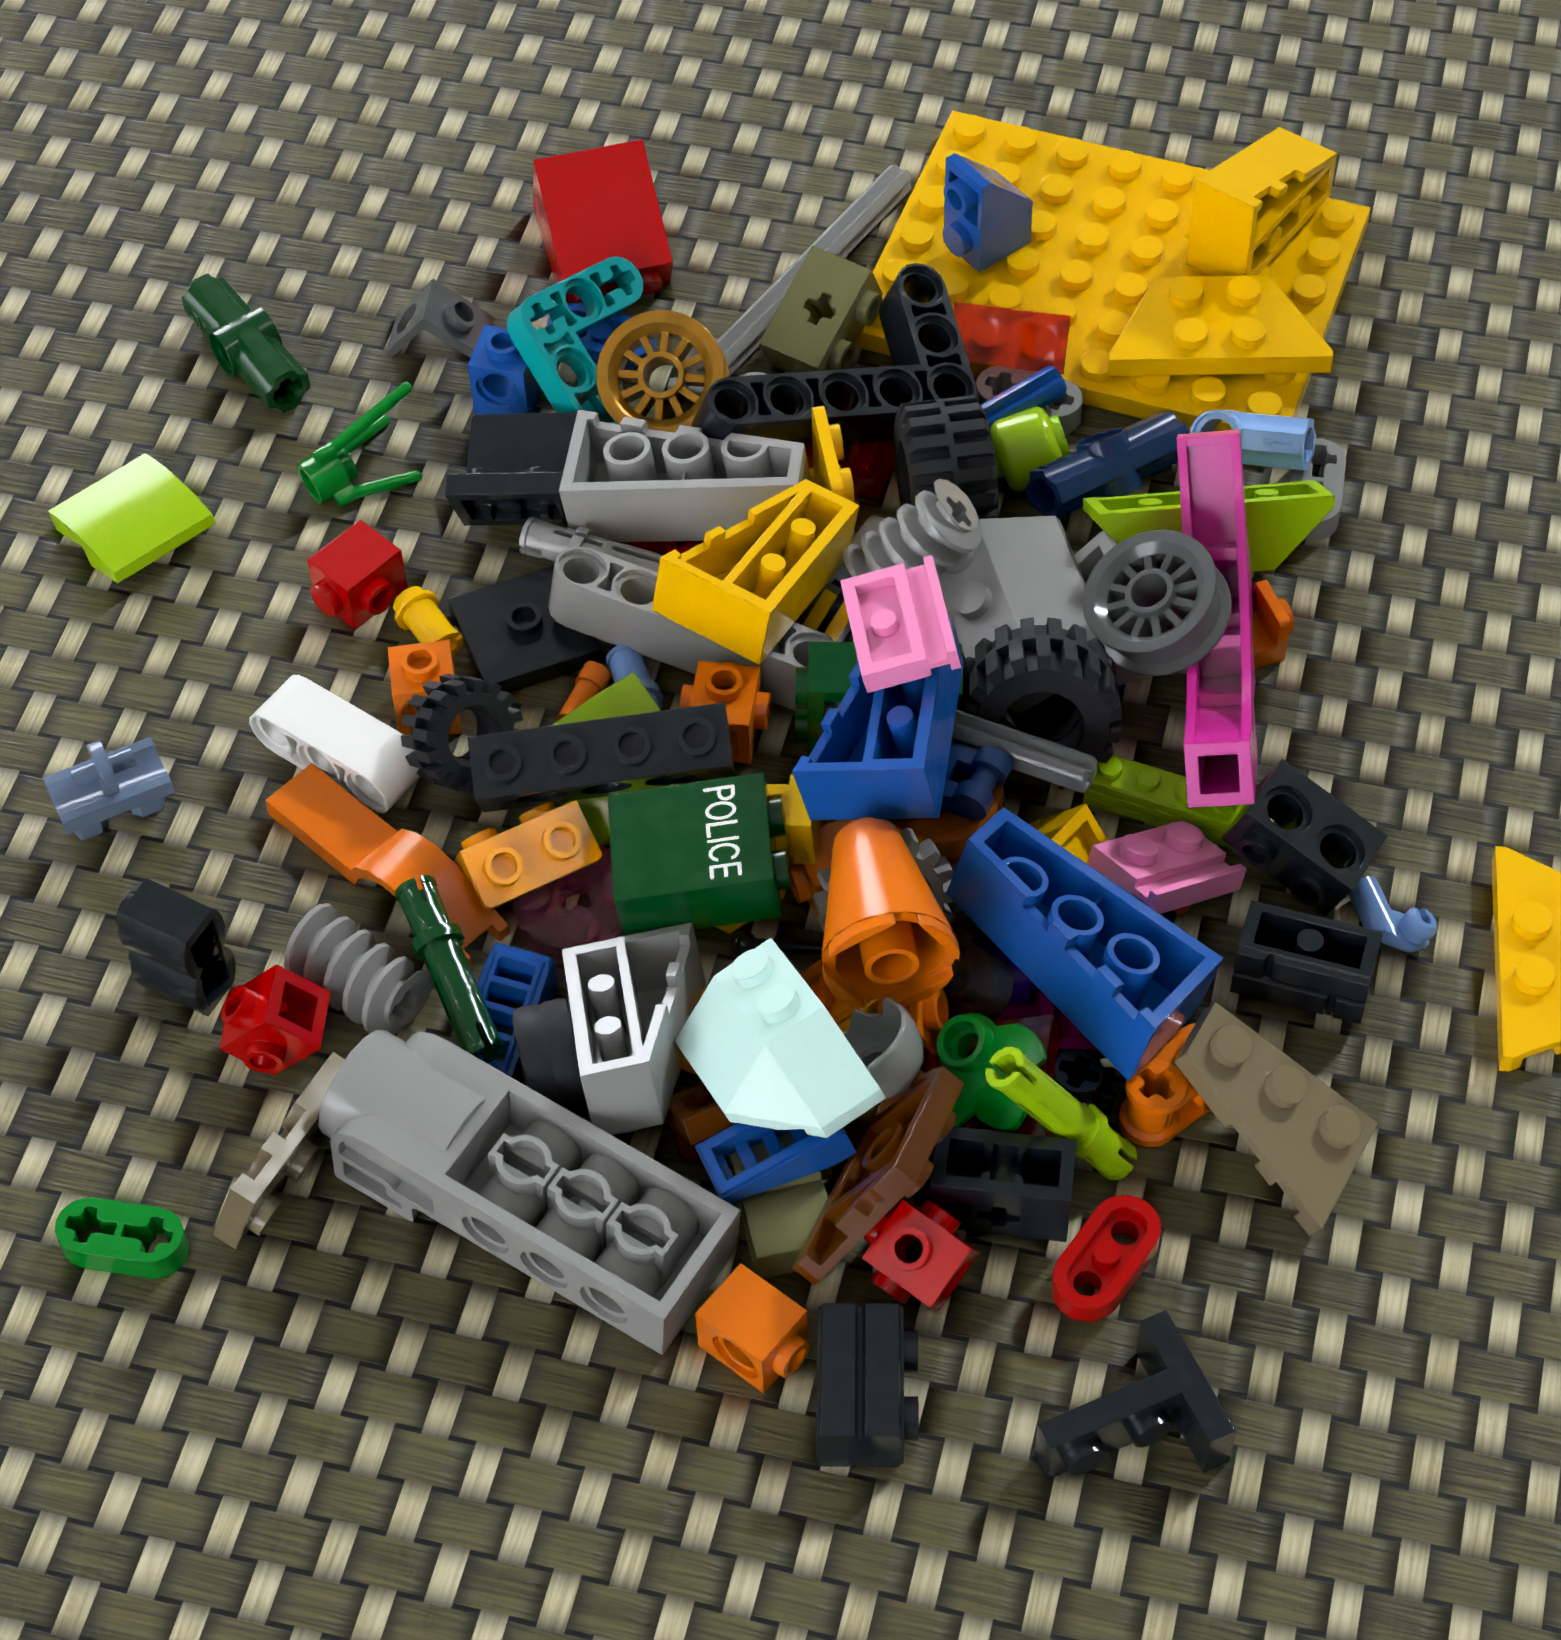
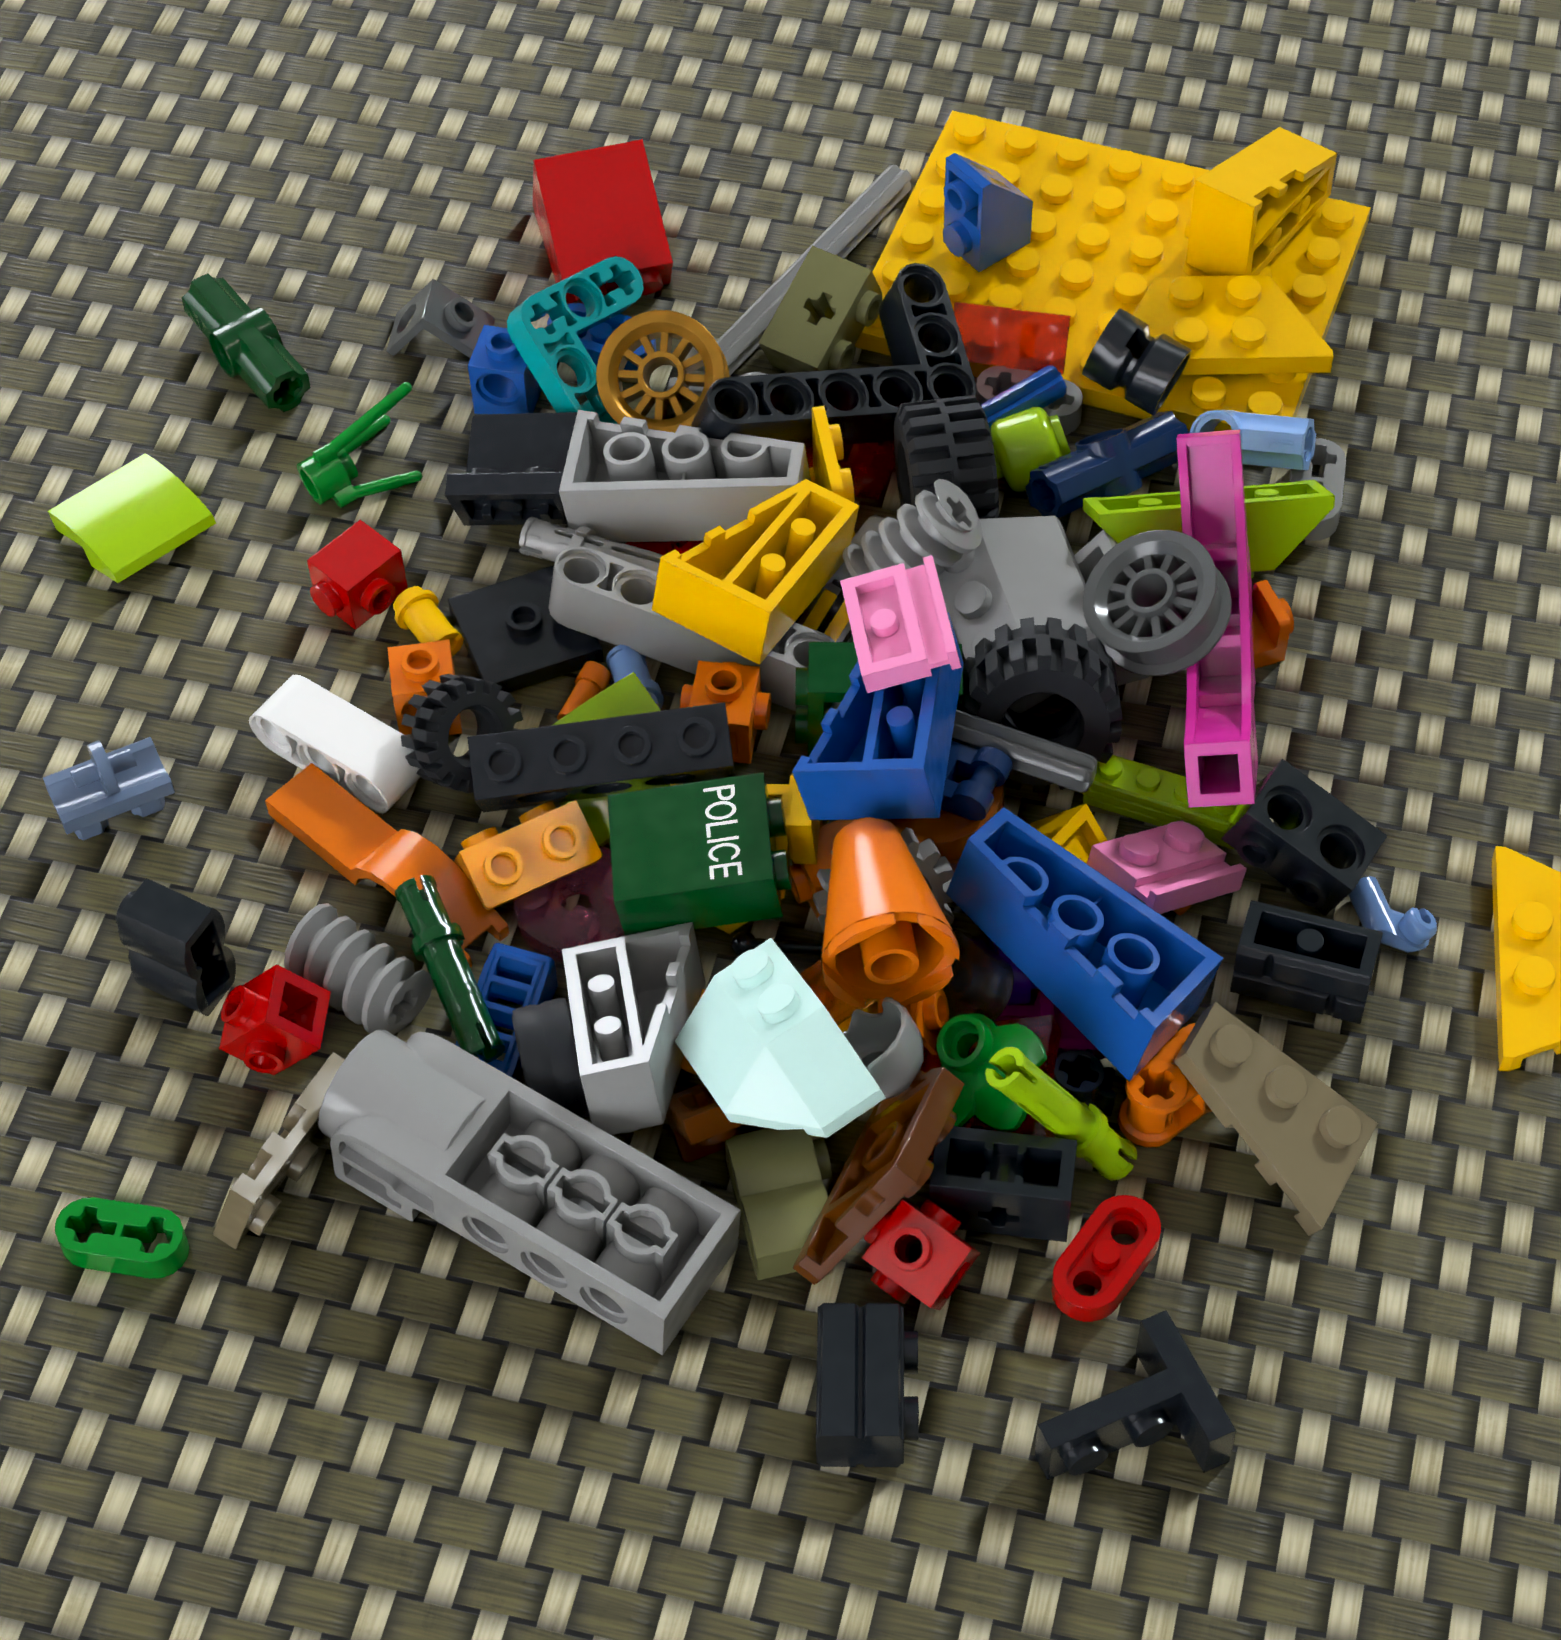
(753, 1329): orange brick -> none
(783, 1166): blue slope -> none
(1136, 361): none -> black wheel

